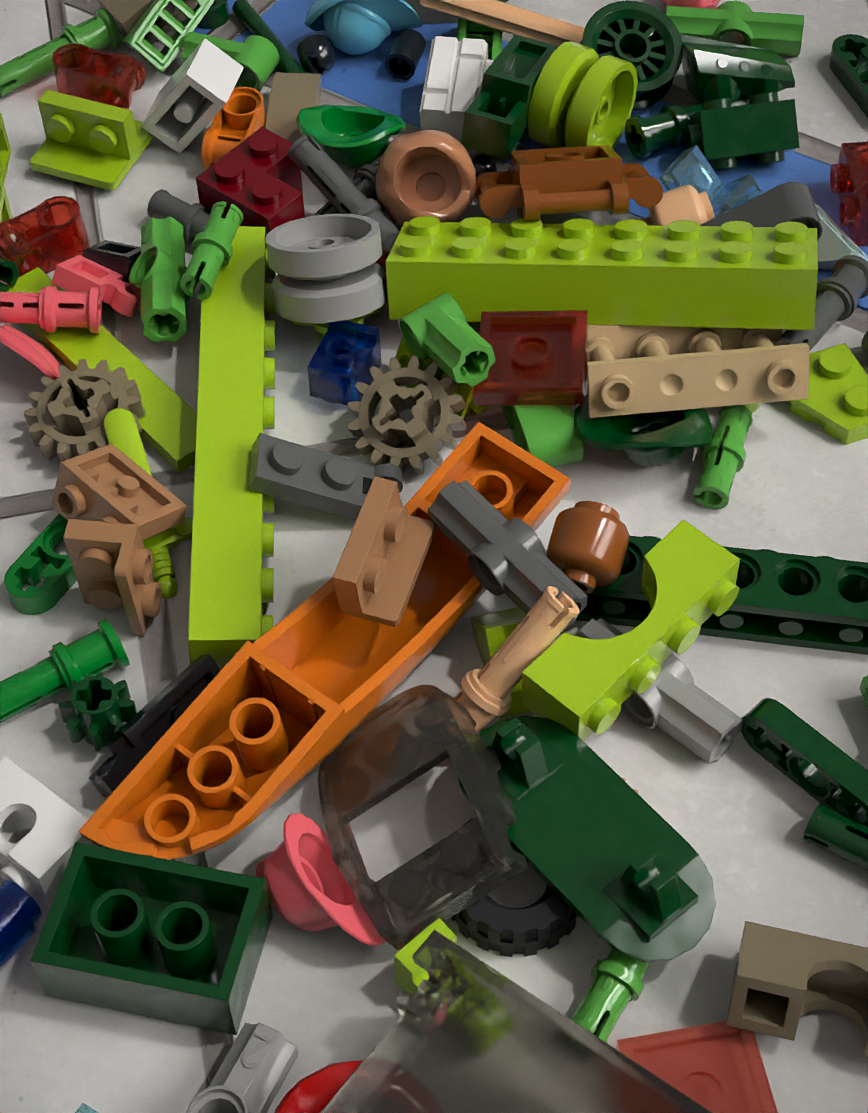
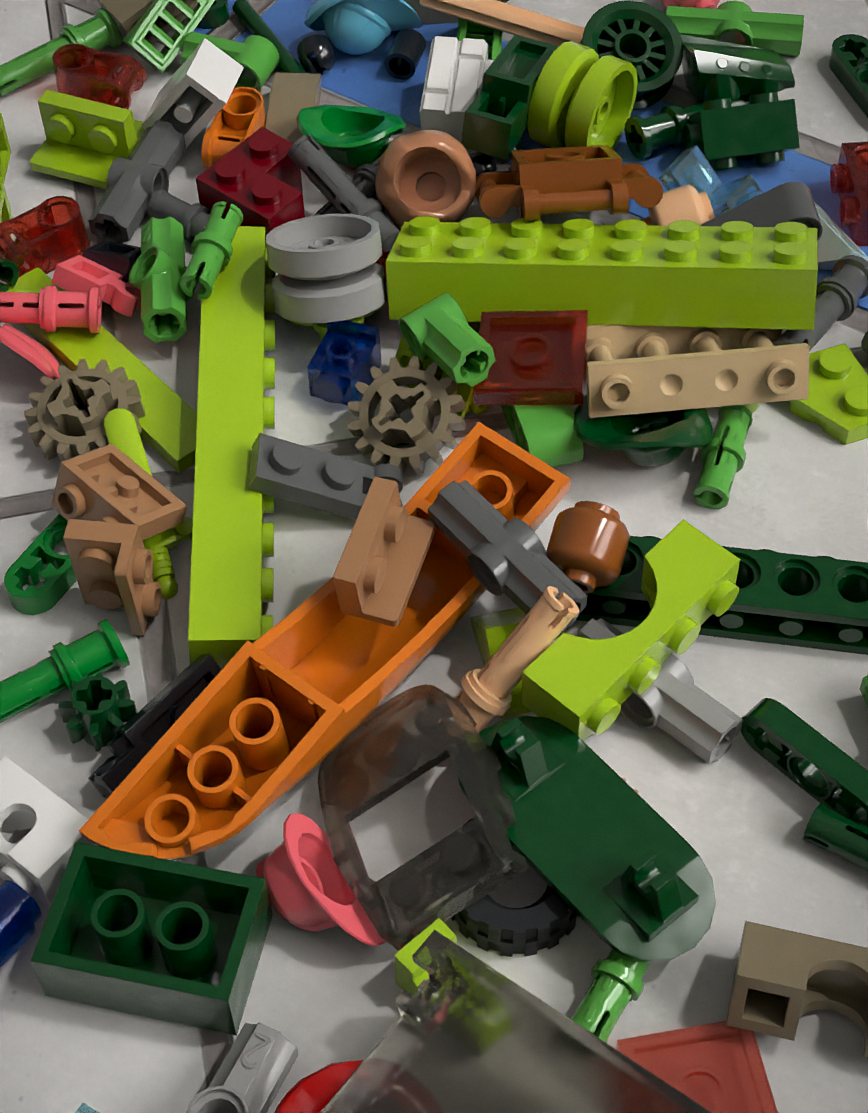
(134, 182): none -> dark grey piece

